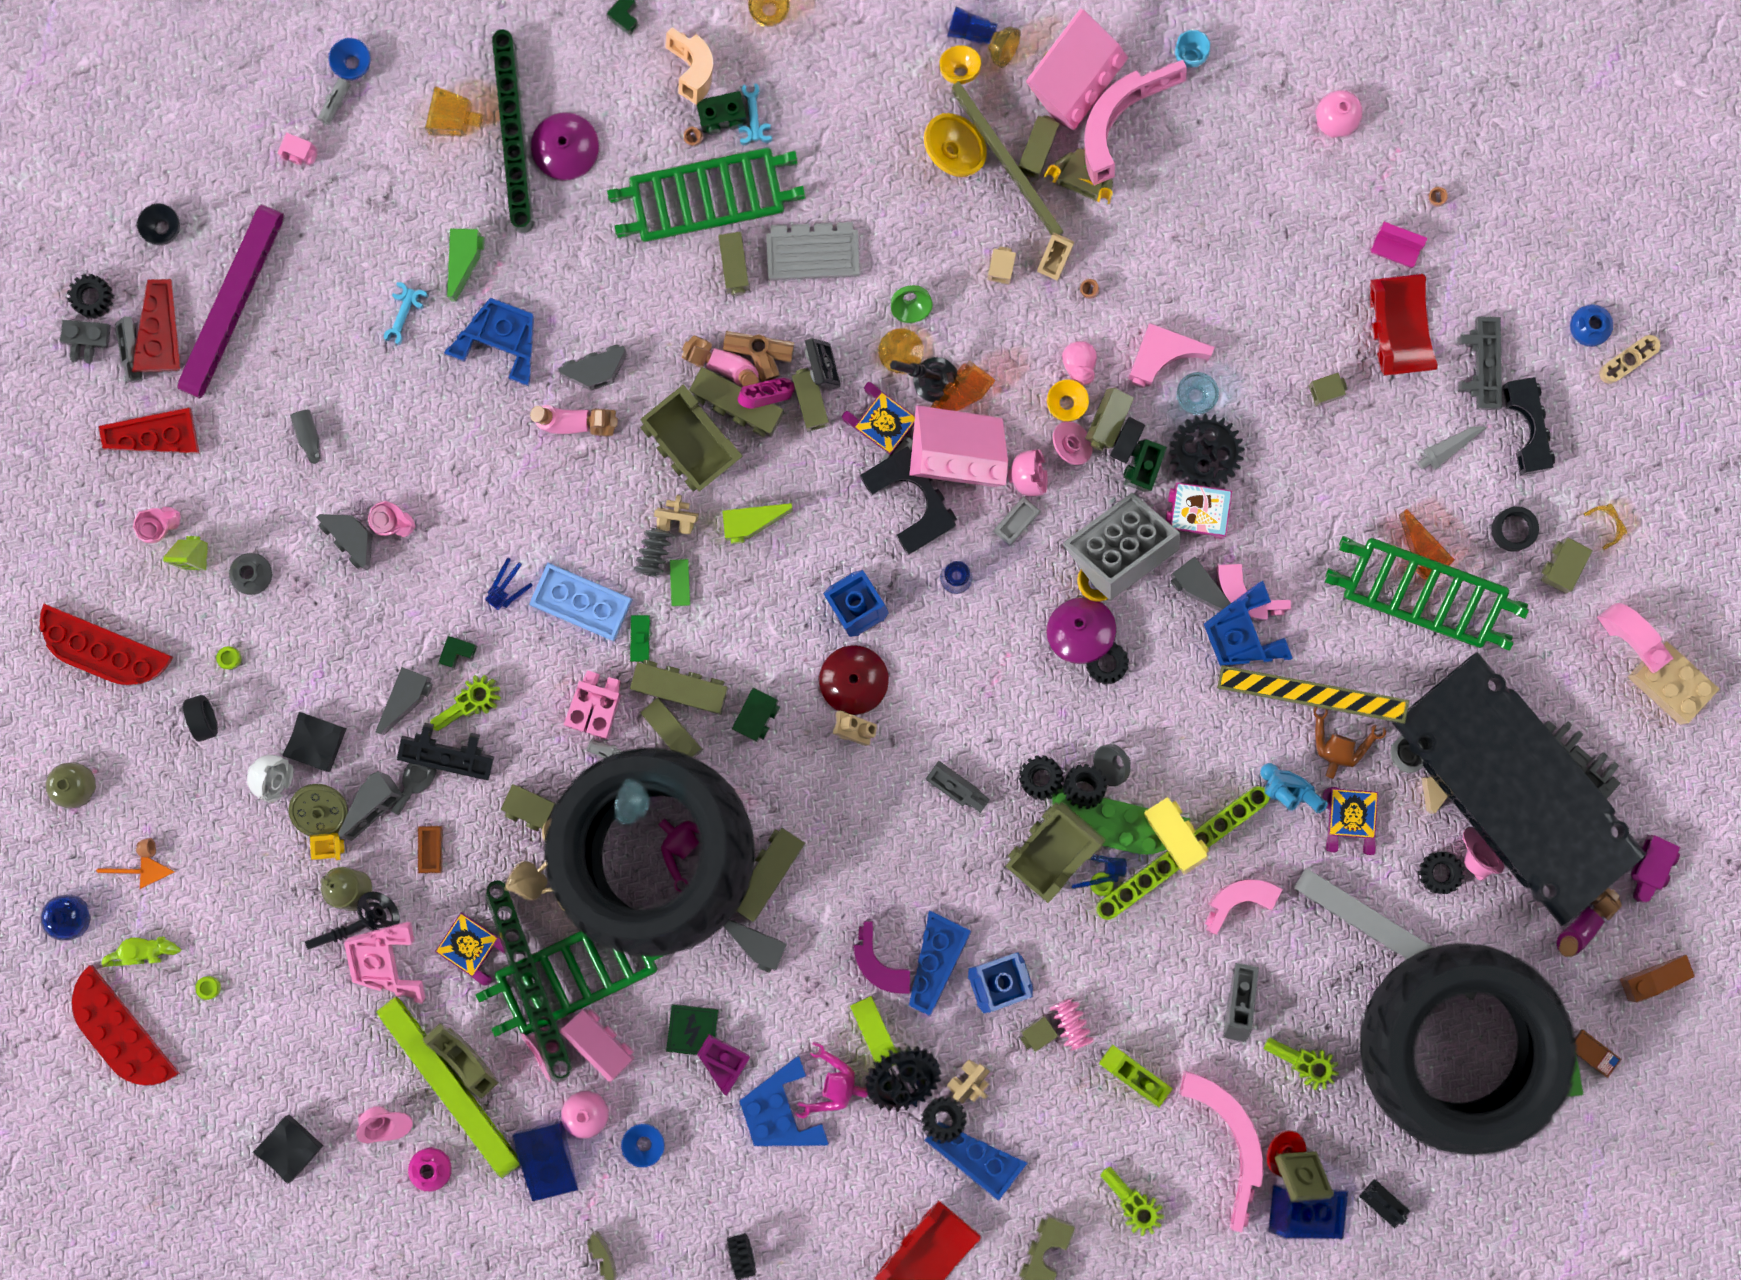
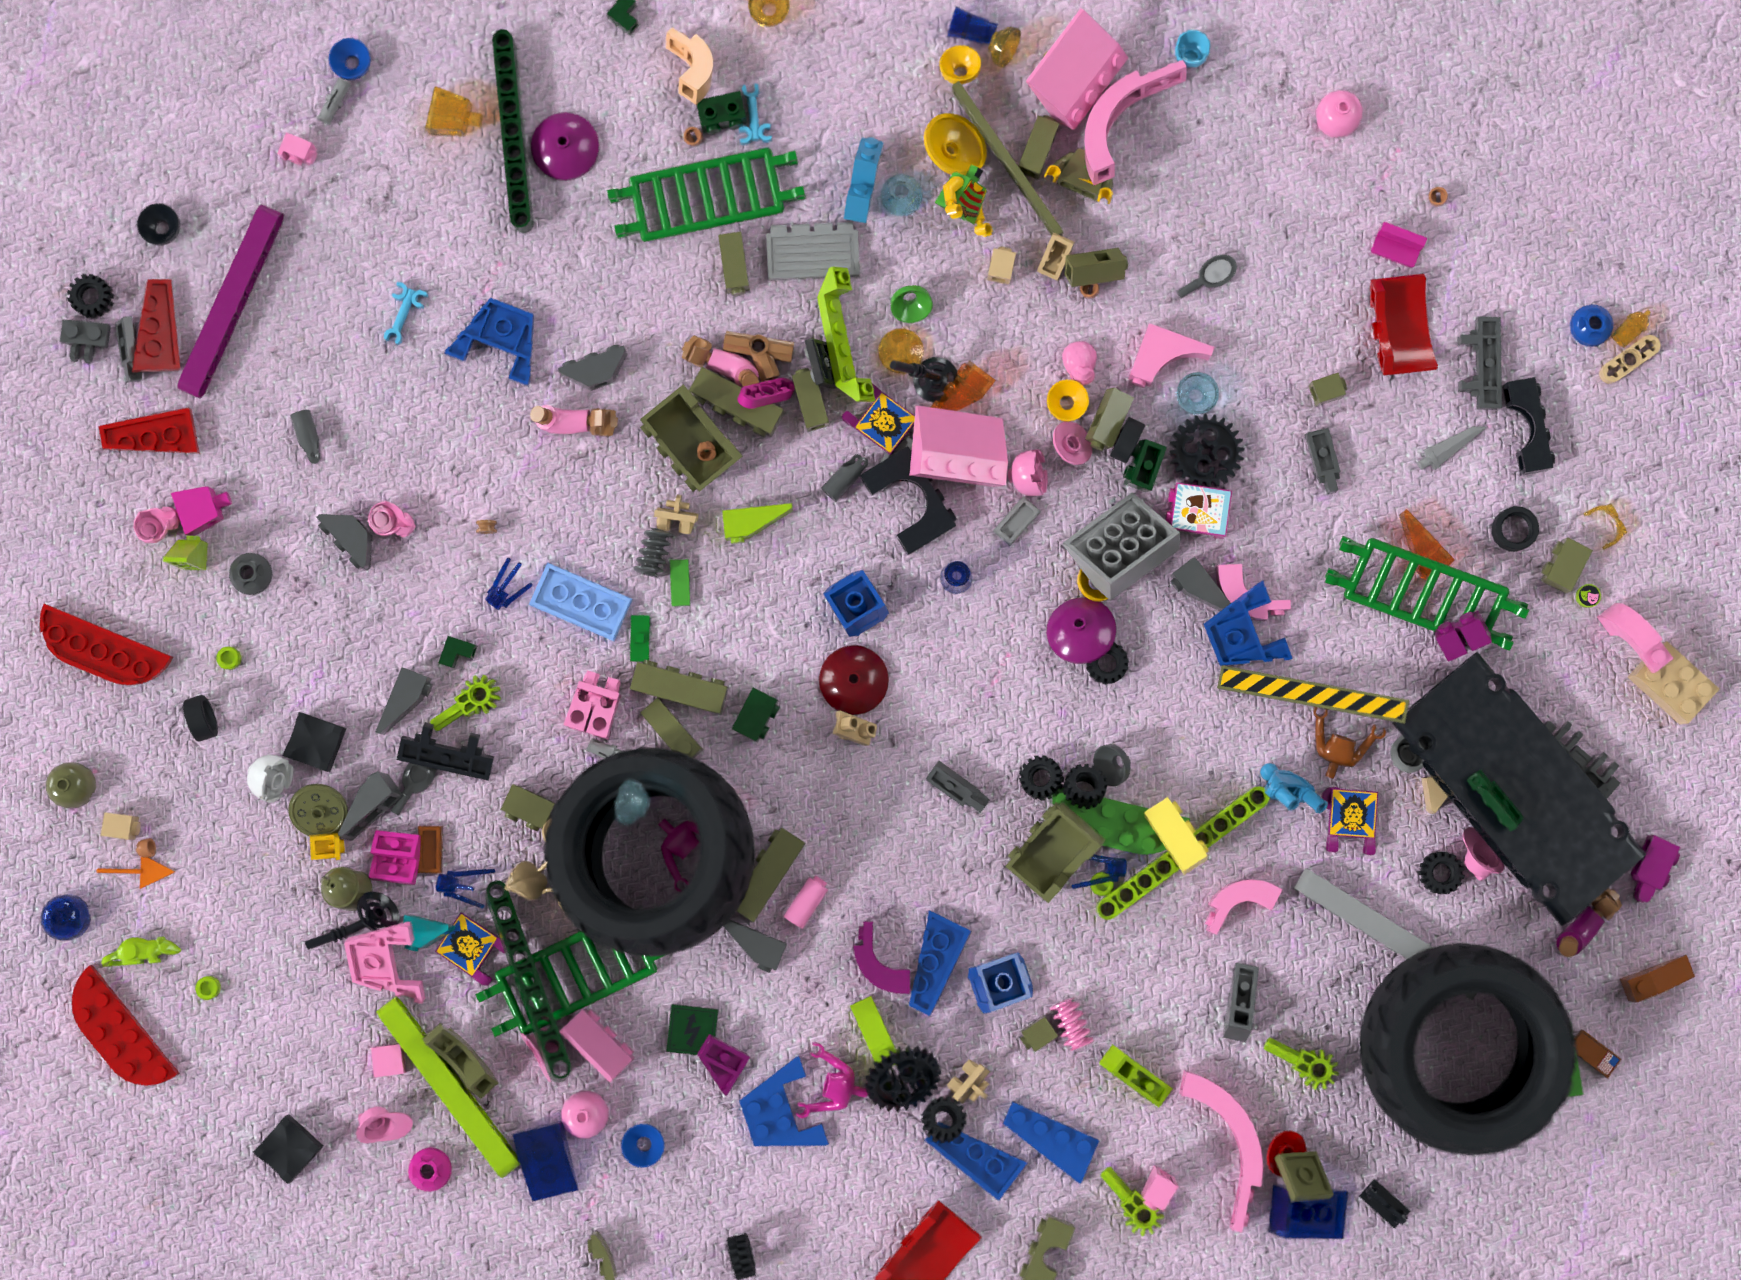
(120, 826): none -> tan brick
(199, 508): none -> dark pink torso
(388, 1060): none -> bright pink piece
(395, 857): none -> dark pink slope
(426, 931): none -> teal slope
(448, 884): none -> clear blue plant
(464, 255): bright green slope -> none
(486, 526): none -> medium nougat bush
(706, 456): none -> nougat hinge
(806, 901): none -> bright pink brick
(835, 284): none -> lime slope
(844, 477): none -> dark grey piece
(863, 180): none -> dark azure arch
(901, 206): none -> clear light blue piece
(963, 199): none -> torso
(1059, 1143): none -> blue wing
(1095, 267): none -> olive brick
(1159, 1189): none -> bright pink slope
(1212, 274): none -> dark grey piece
(1324, 458): none -> dark grey hinge
(1452, 641): none -> magenta piece
(1496, 799): none -> dark green hinge
(1588, 596): none -> tile
(1631, 328): none -> clear yellow piece

